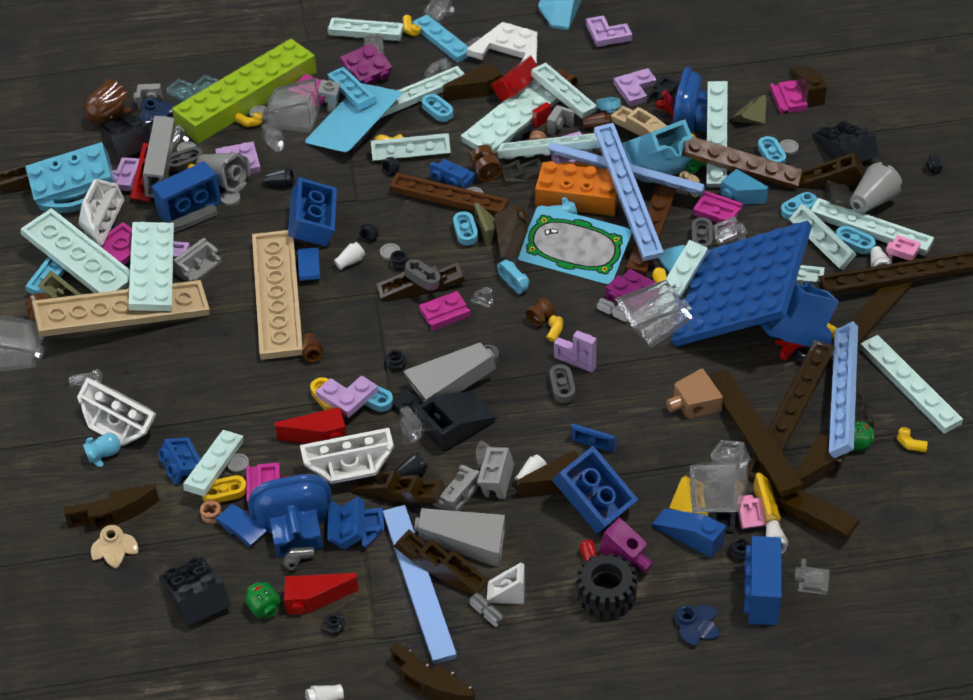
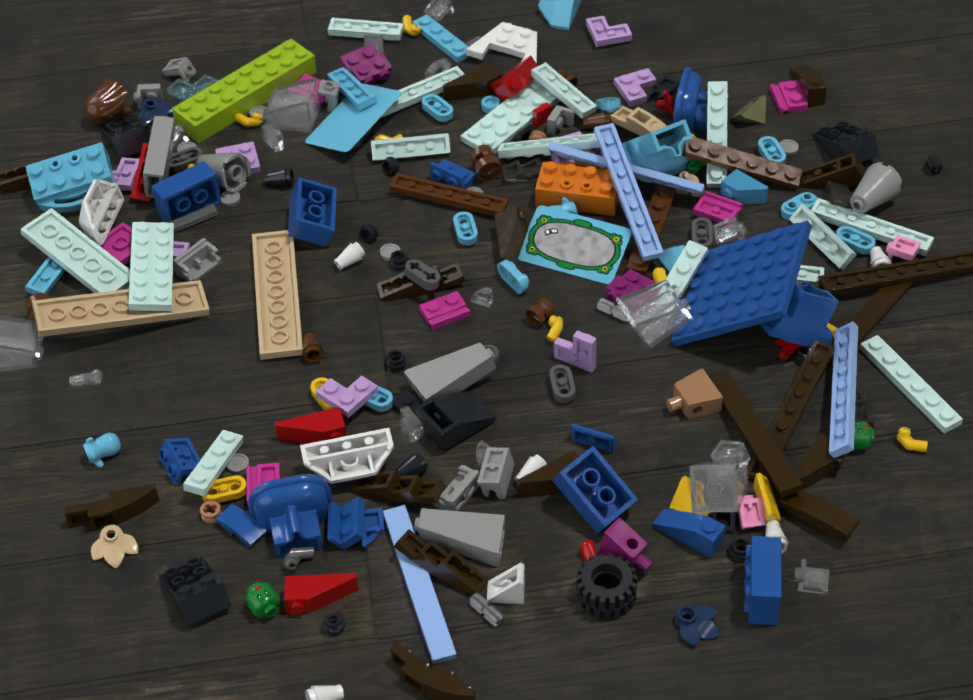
(56, 286): olive slope -> none
(114, 412): white wedge -> none
(180, 67): none -> light grey bracket
(308, 264): blue slope -> none
(486, 224): olive slope -> none
(489, 103): none -> medium azure tile

